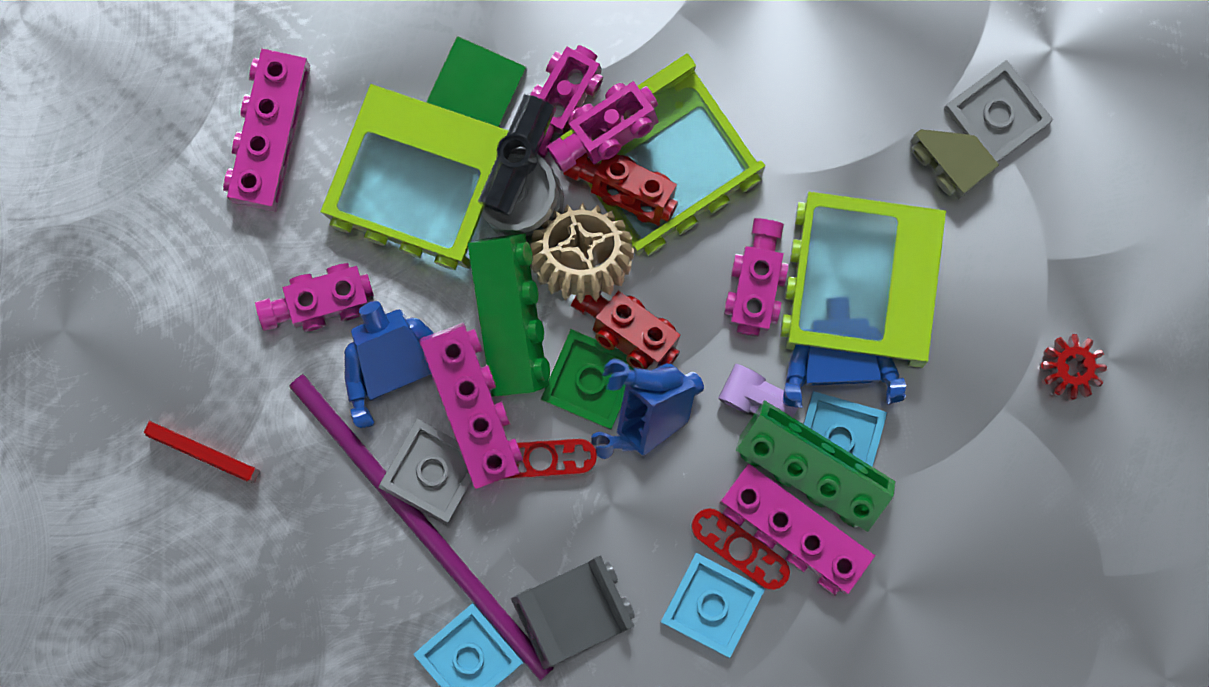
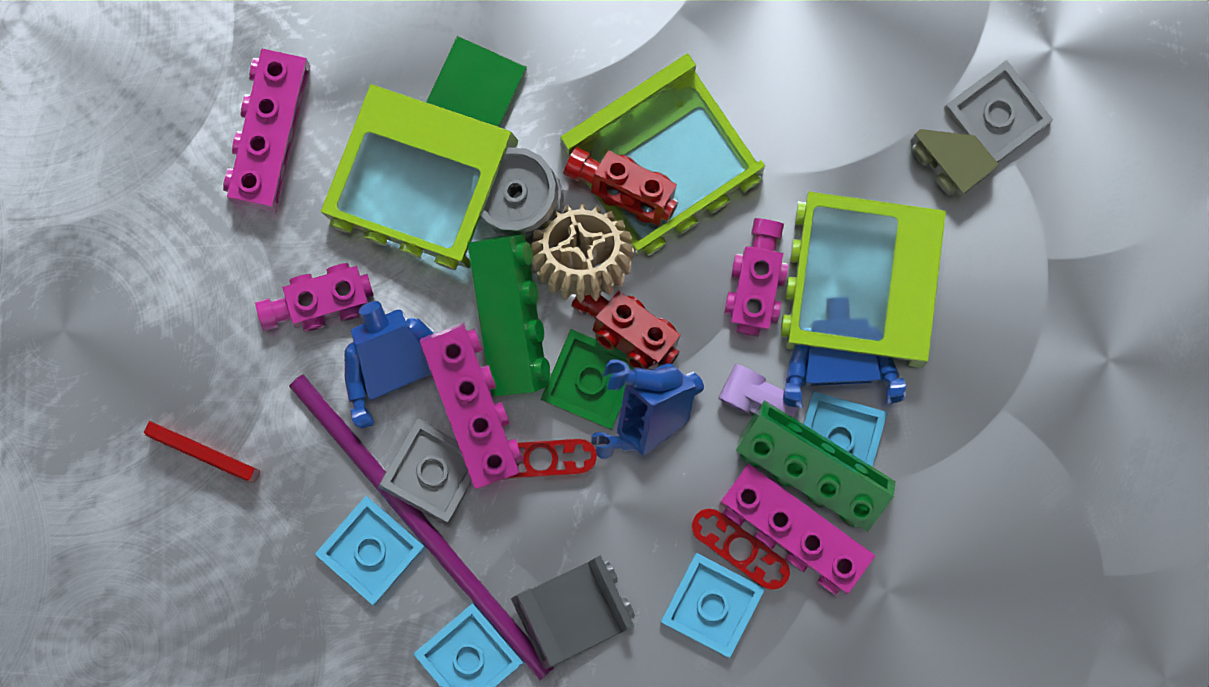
(369, 550): none -> medium azure tile
(528, 132): black piece -> none
(562, 93): dark pink brick -> none
(610, 122): dark pink brick -> none
(1086, 366): red gear -> none

